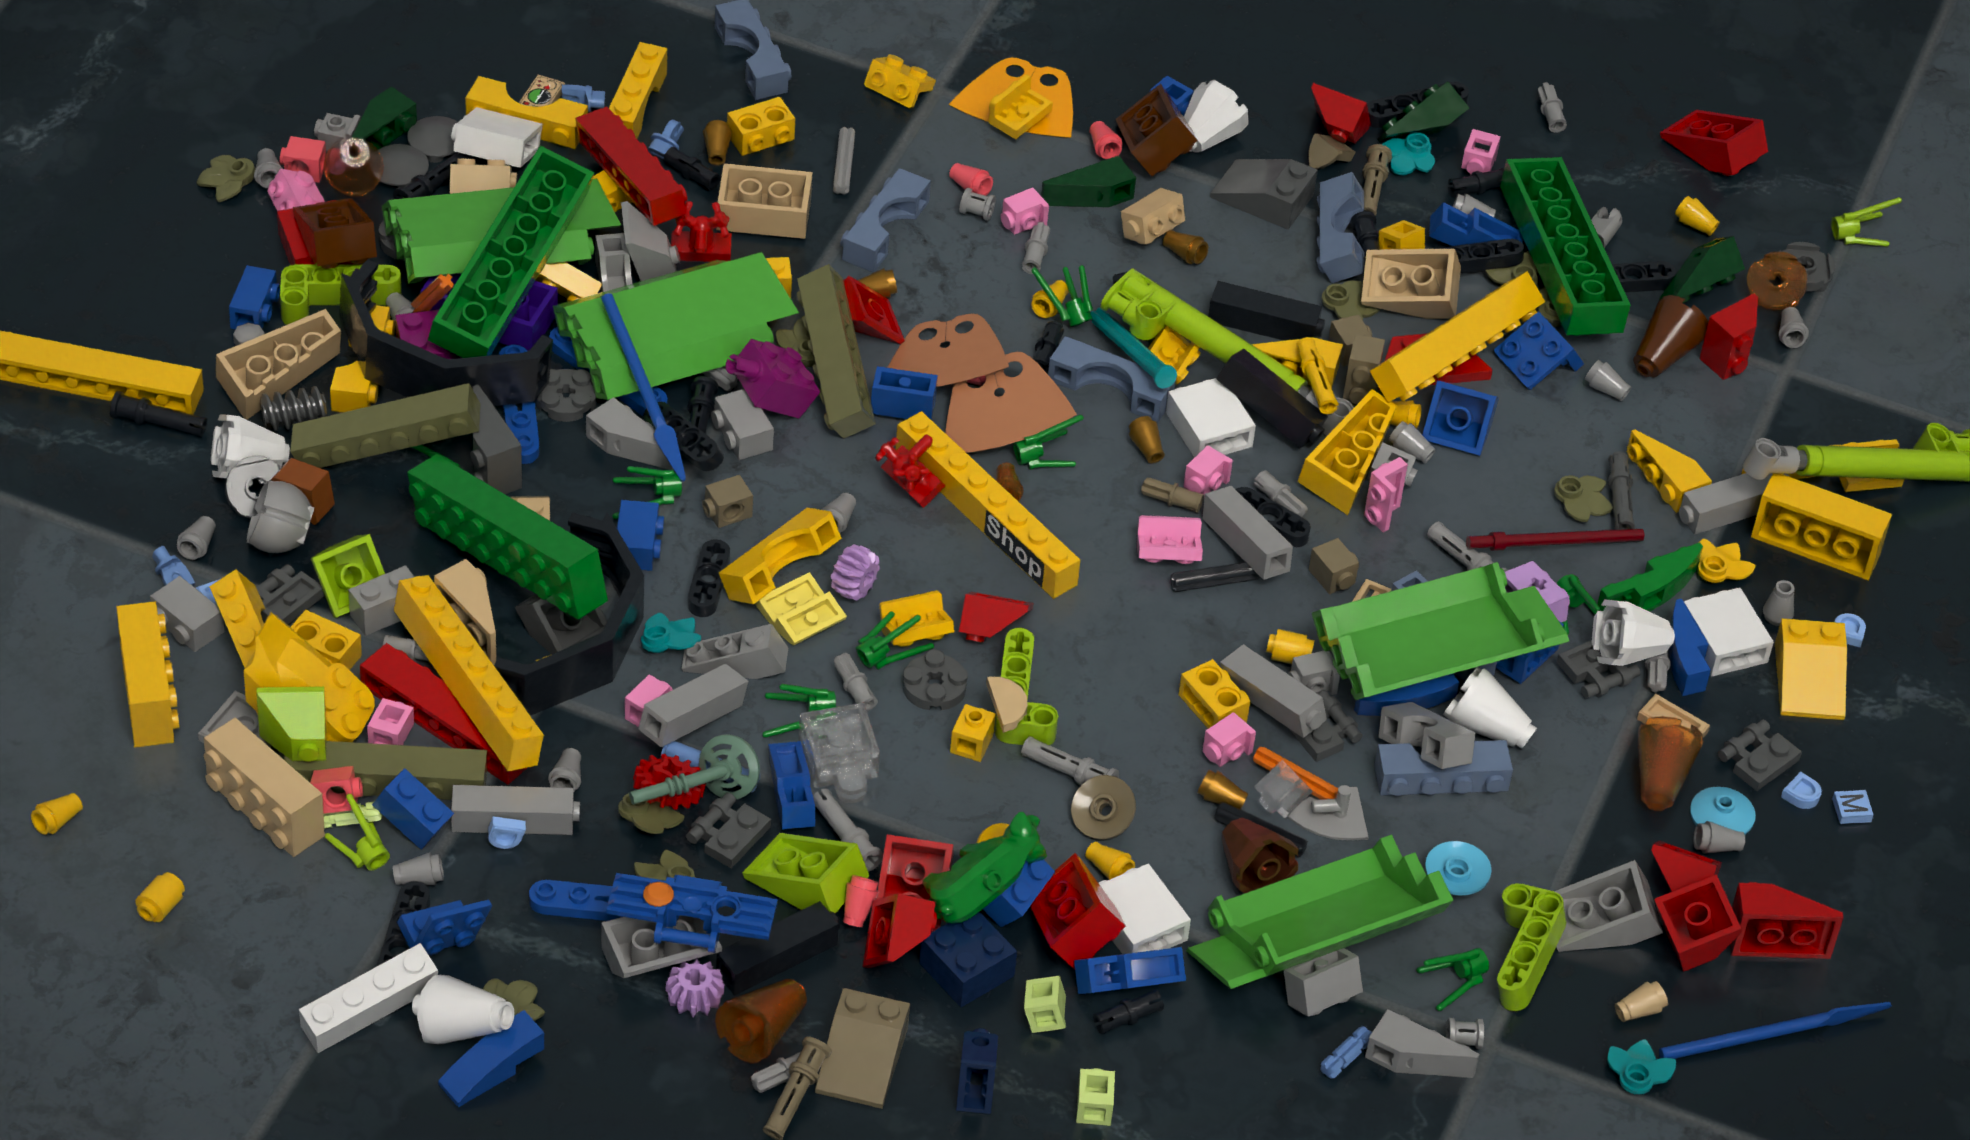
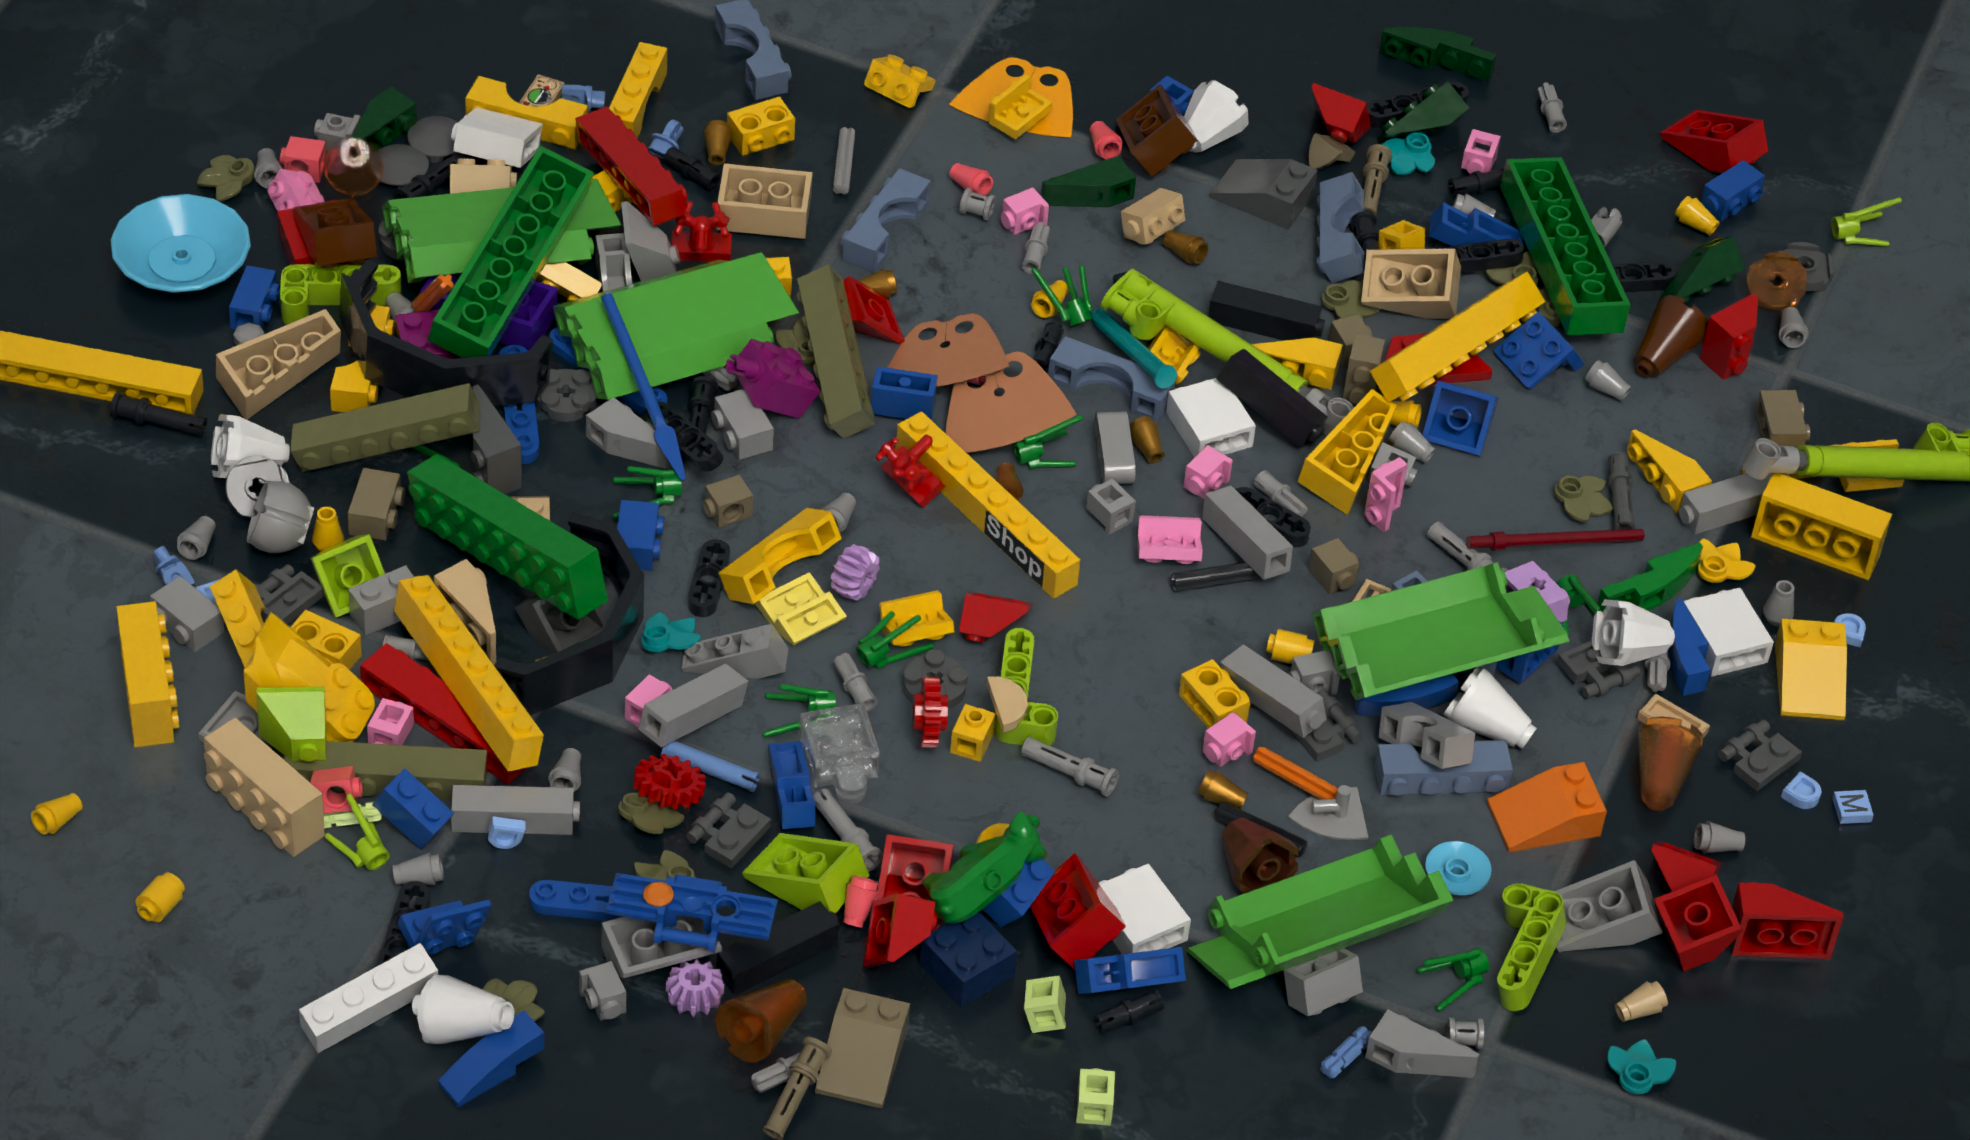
(180, 243): none -> medium azure dish
(292, 408): dark grey piece -> none
(312, 482): dark orange slope -> none
(326, 529): none -> yellow cone
(375, 504): none -> dark tan brick
(603, 990): none -> light grey brick
(718, 772): sand green dish -> none
(930, 712): none -> red gear
(979, 1057): dark blue torso -> none
(1093, 797): dark tan dish -> none
(1109, 860): yellow cone -> none
(1111, 505): none -> light grey brick
(1114, 447): none -> light grey beam
(1172, 494): dark tan axle -> none
(1282, 790): clear brick -> none
(1313, 367): yellow pin -> none
(1440, 47): none -> dark green slope
(1549, 809): none -> orange slope
(1723, 808): medium azure dish -> none
(1732, 190): none -> blue brick
(1782, 417): none -> dark tan brick
(1830, 1018): blue piece -> none

